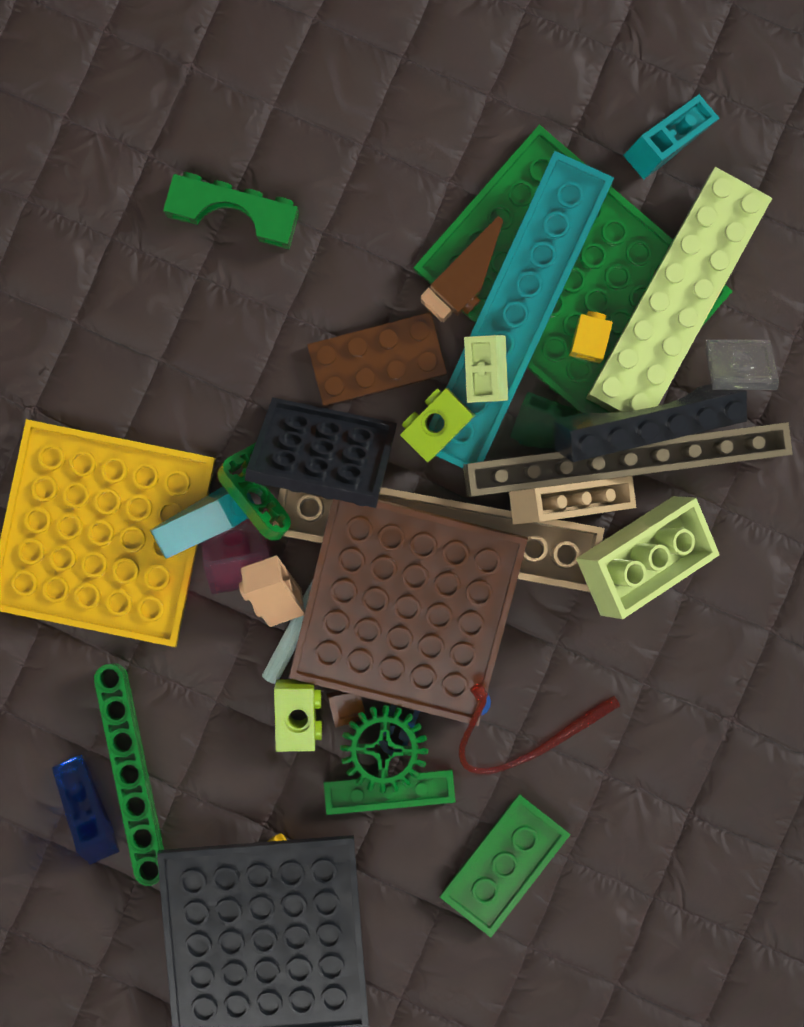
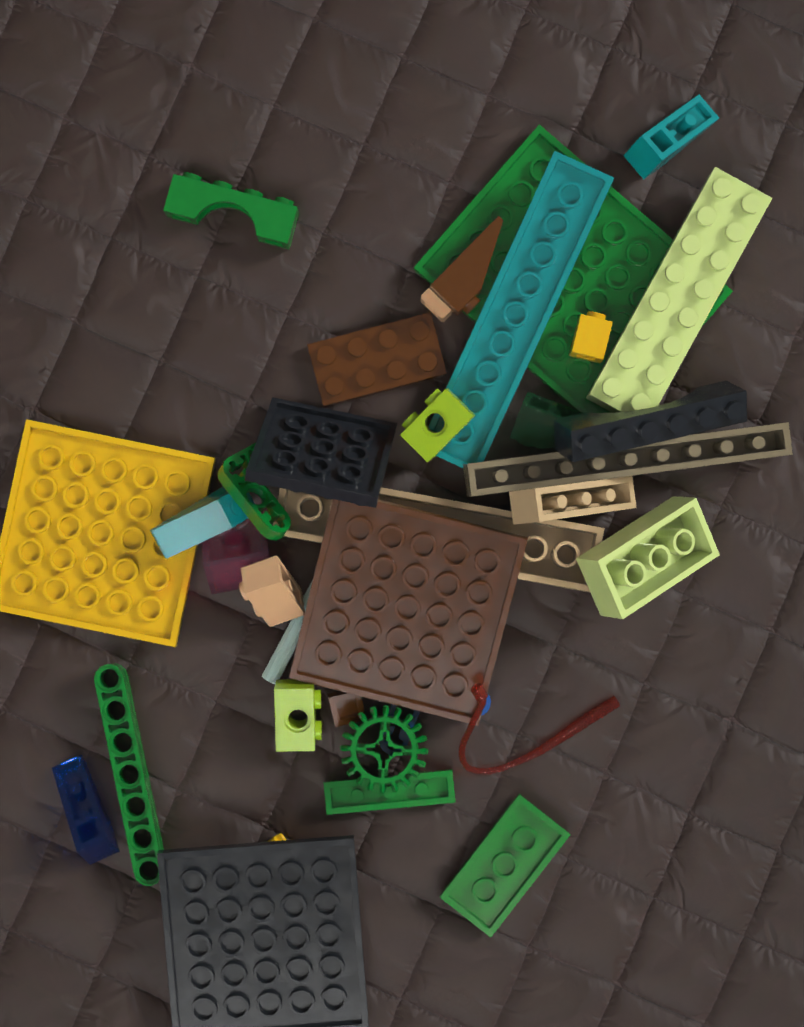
(486, 368): yellowish green hinge -> none
(741, 365): clear tile -> none

